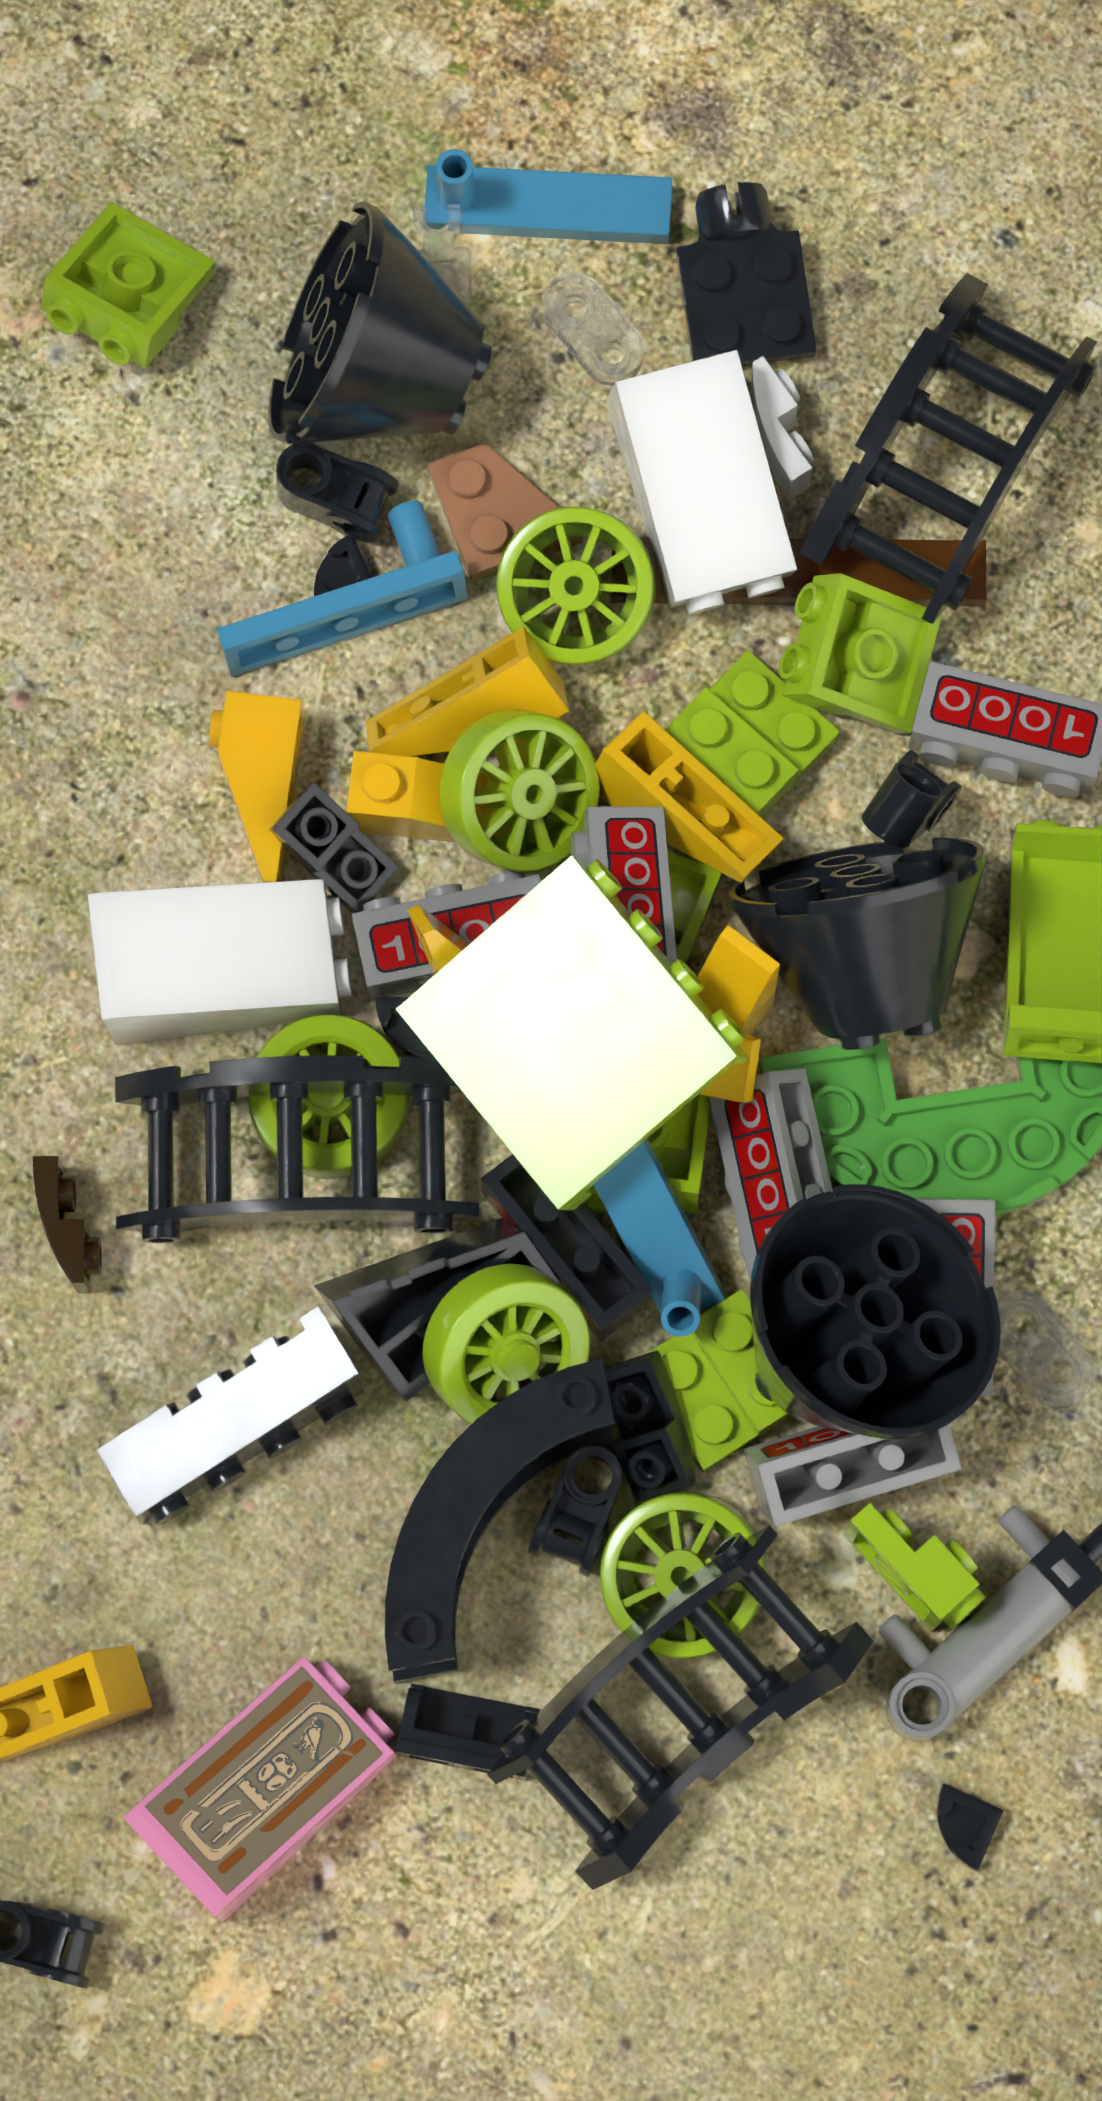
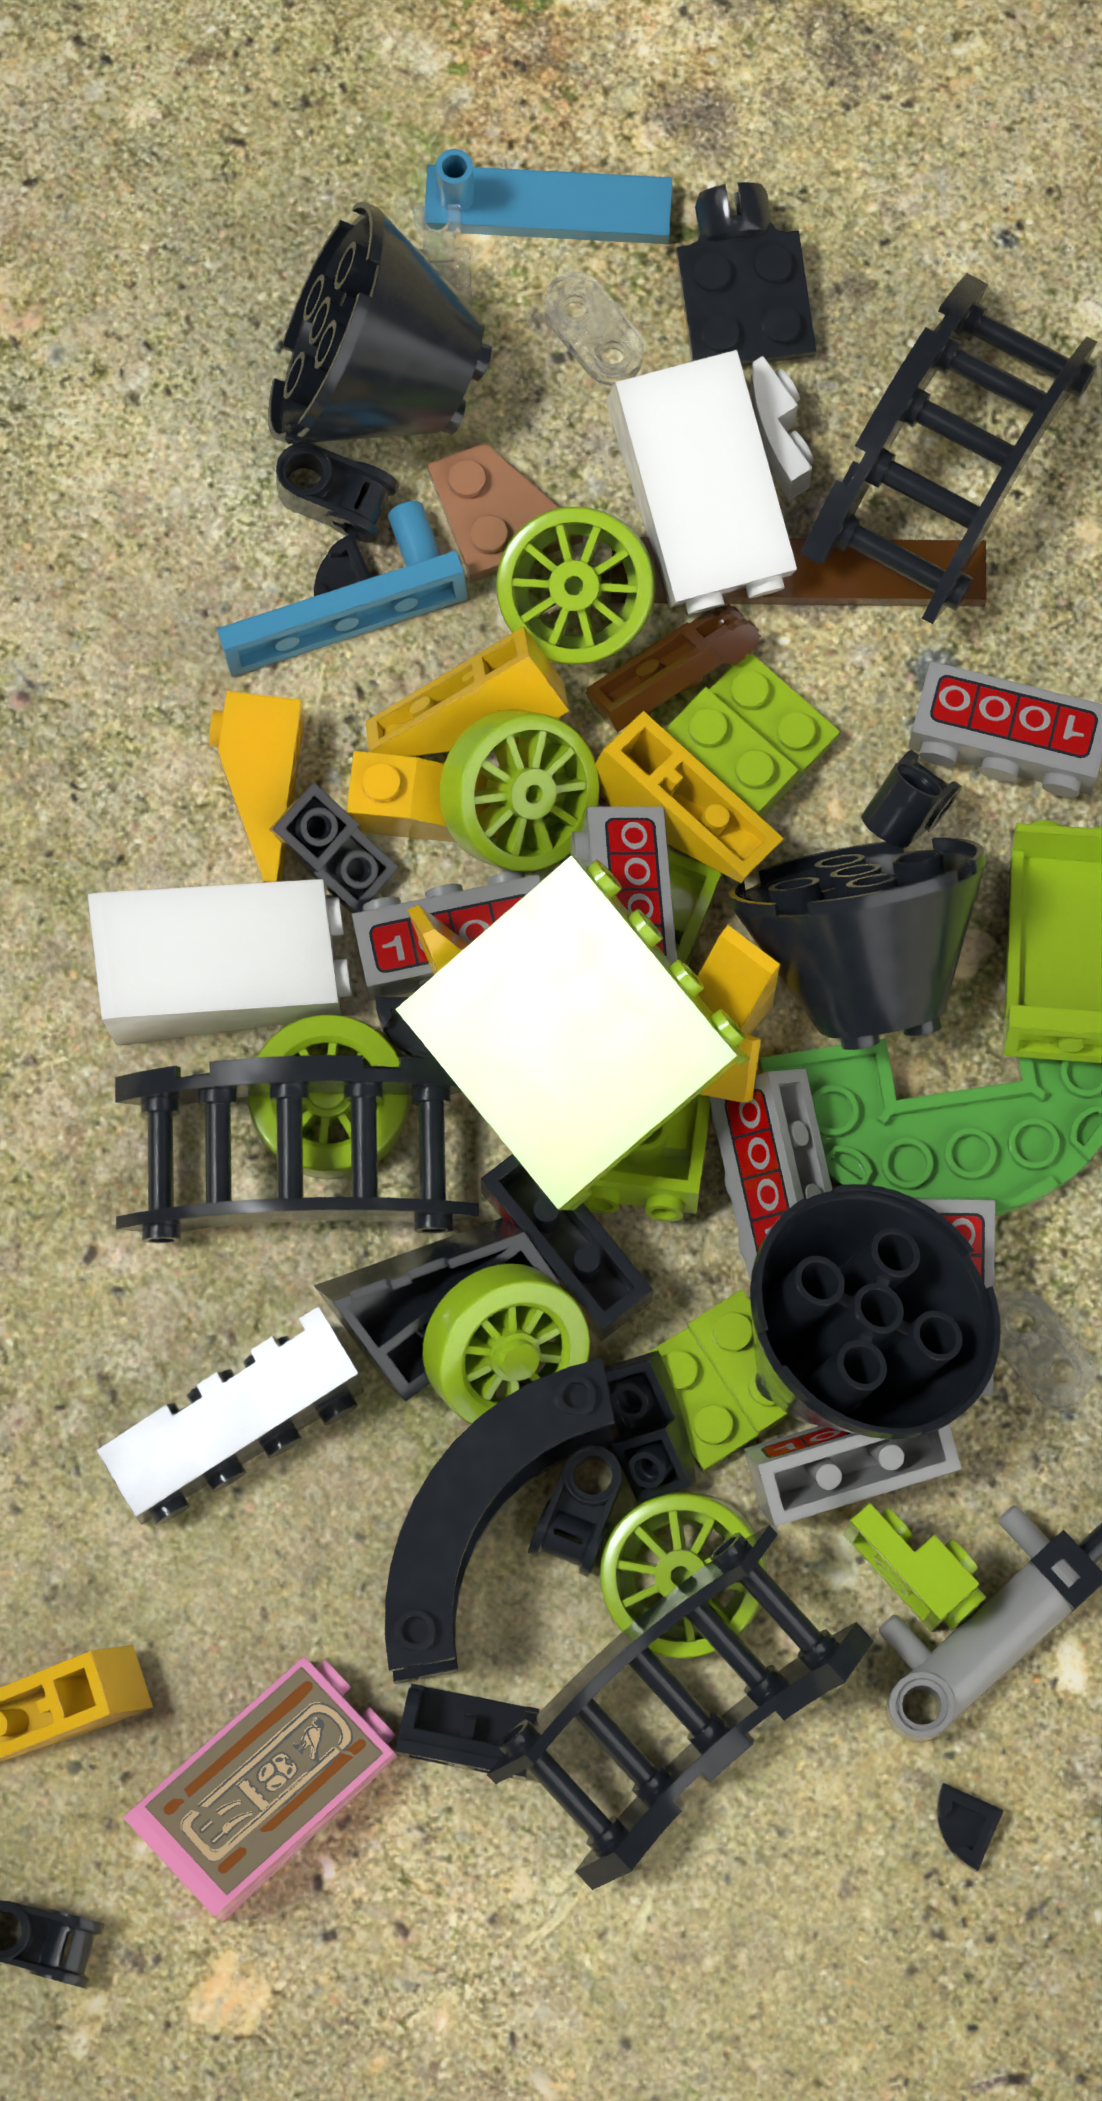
(68, 1238): dark brown slope -> none
(124, 286): lime plate -> none
(660, 1239): dark azure piece -> none
(673, 665): none -> reddish brown hinge
(859, 652): lime plate -> none

